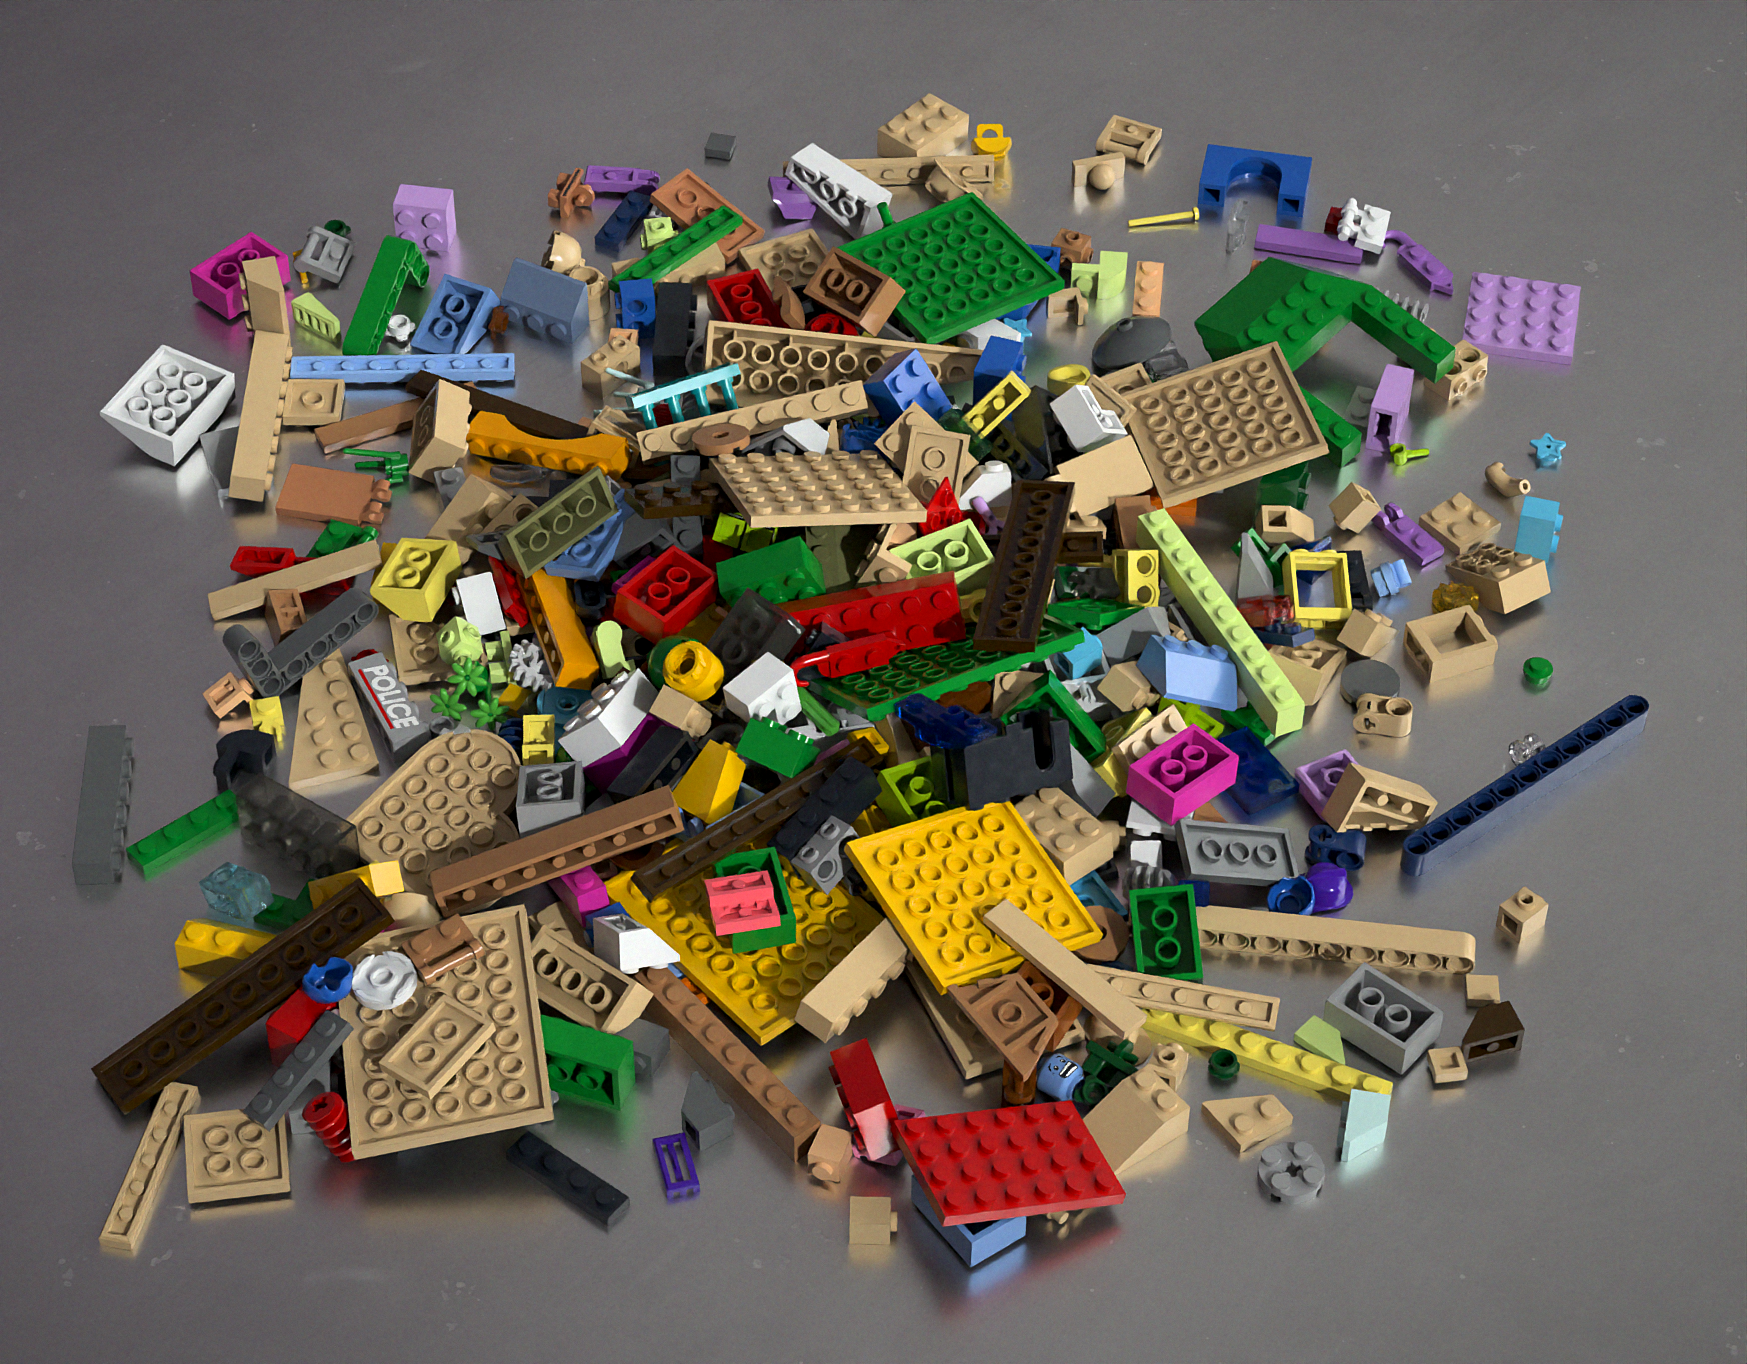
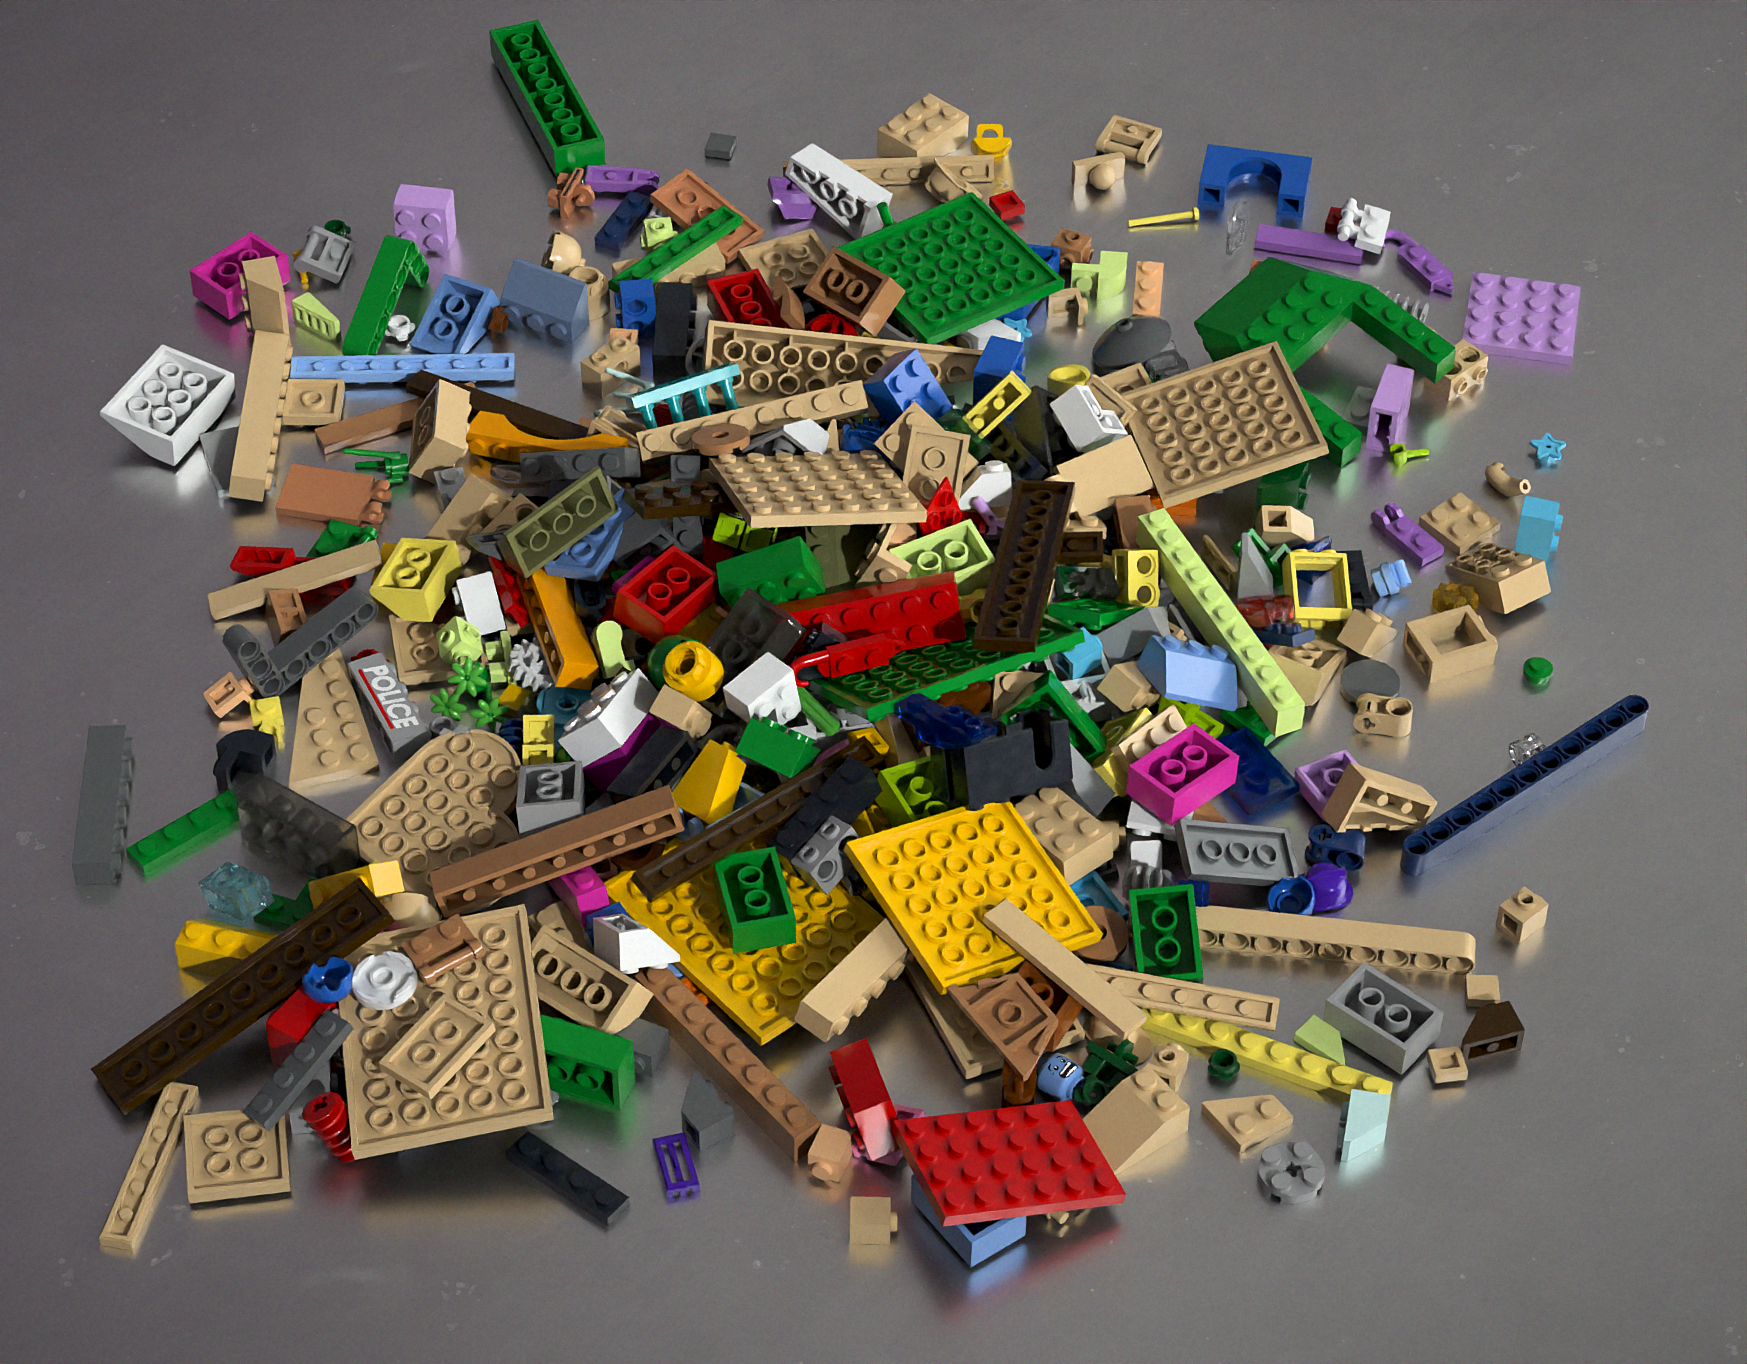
(547, 97): none -> green brick
(573, 464): none -> dark grey arch
(742, 903): coral slope -> none
(1006, 205): none -> red plate
(1219, 564): none -> tan slope
(1354, 508): tan brick -> none

